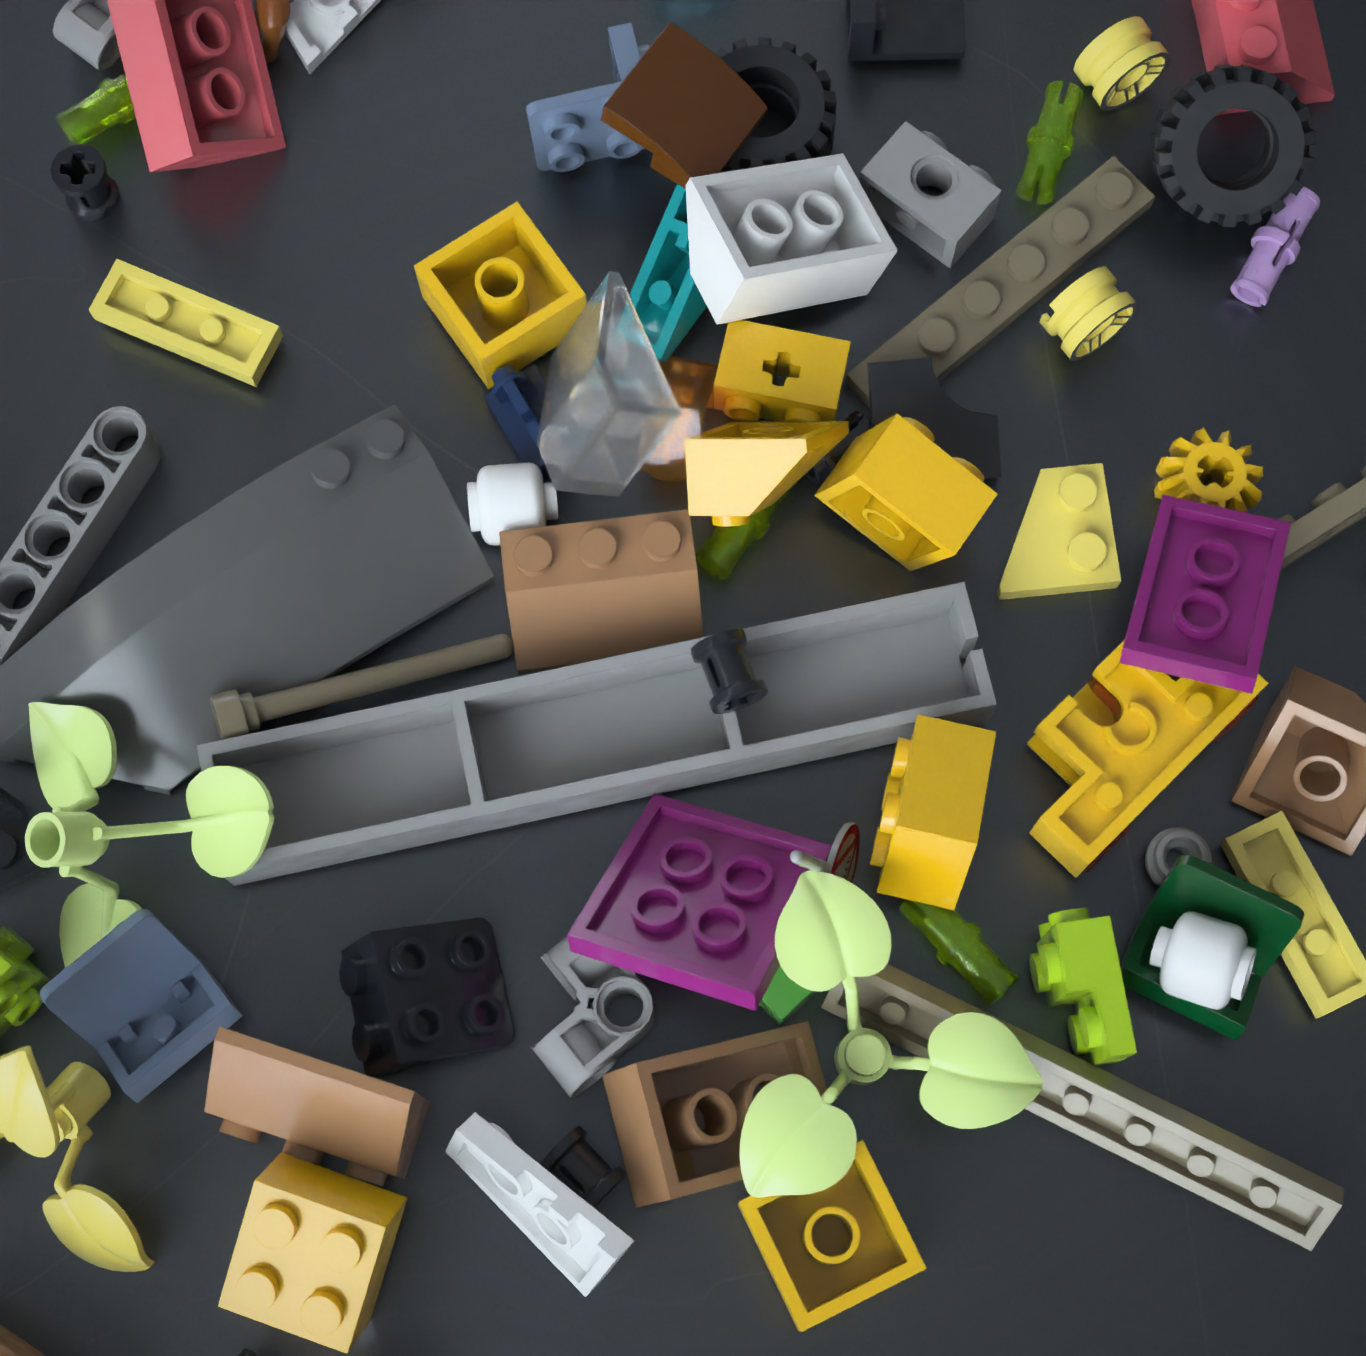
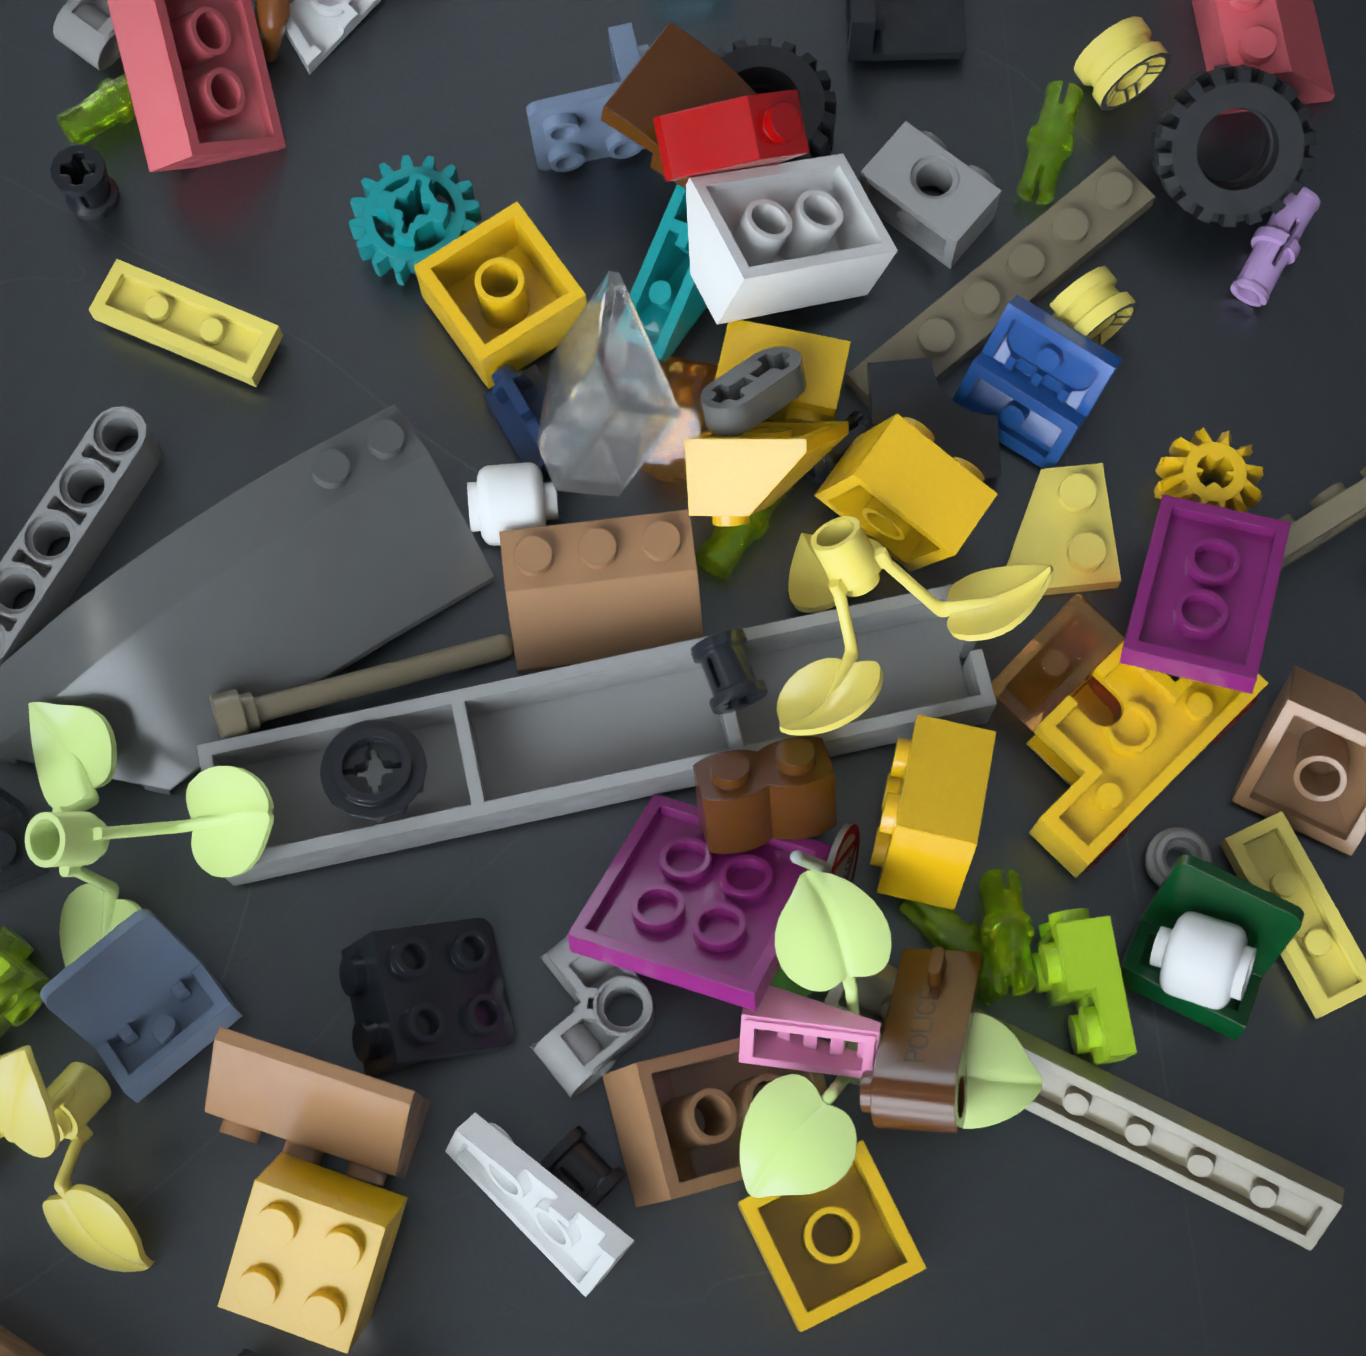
(350, 755): none -> black gear
(399, 203): none -> teal gear
(731, 135): none -> red slope
(753, 391): none -> dark grey beam
(765, 794): none -> reddish brown brick
(787, 1032): none -> bright pink slope
(846, 562): none -> light yellow plant
(923, 1044): none -> reddish brown door
(1007, 932): none -> clear neon green pin
(1037, 381): none -> blue slope
(1057, 661): none -> clear orange slope

